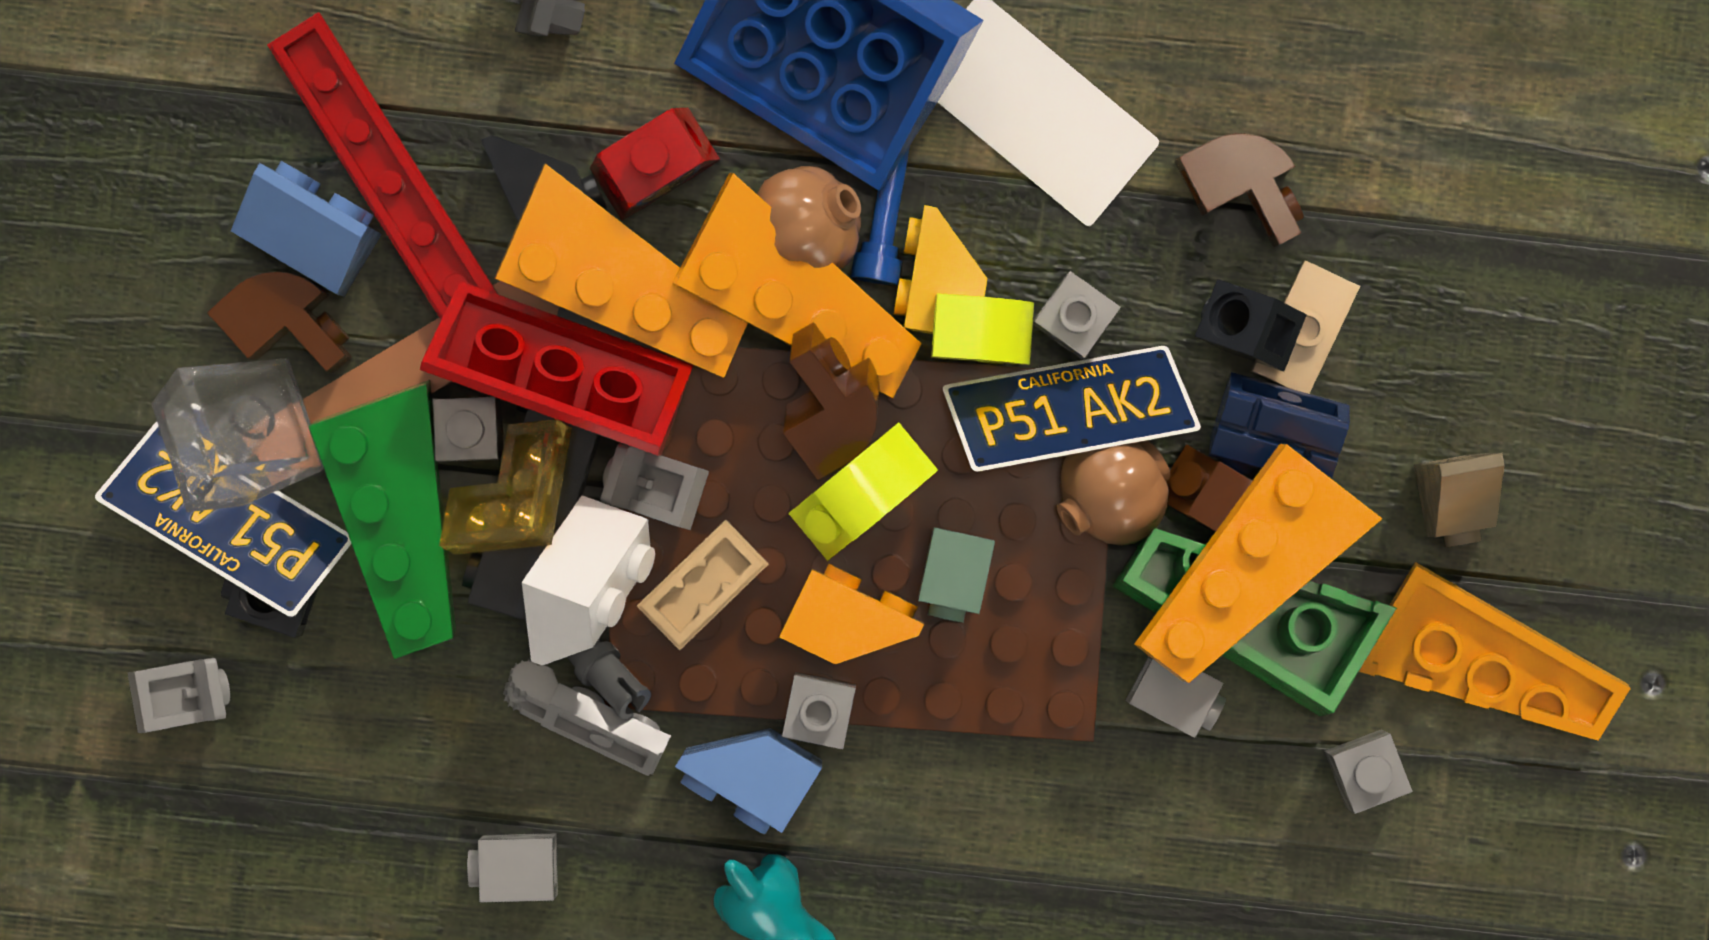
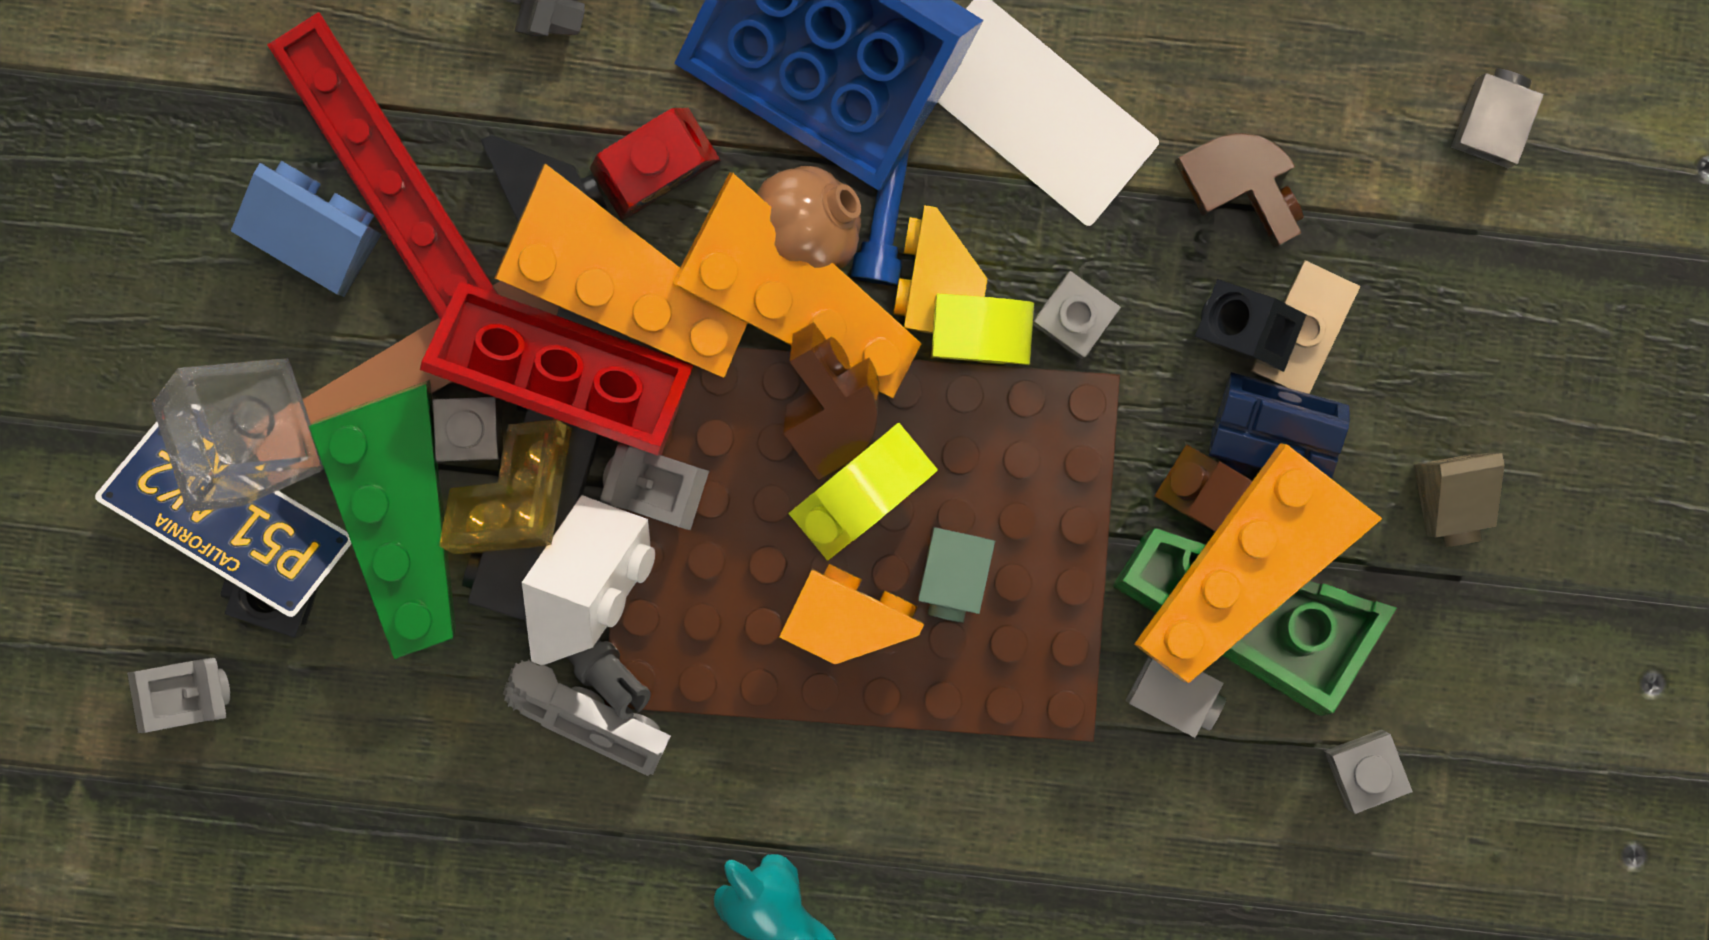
(272, 305): reddish brown brick -> none
(514, 867): light grey brick -> none
(702, 584): tan plate -> none
(754, 771): medium blue slope -> none
(819, 710): light grey brick -> none
(1070, 408): dark blue sticker -> none
(1114, 492): medium nougat plant -> none
(1479, 654): light orange wing -> none
(1498, 118): none -> brick

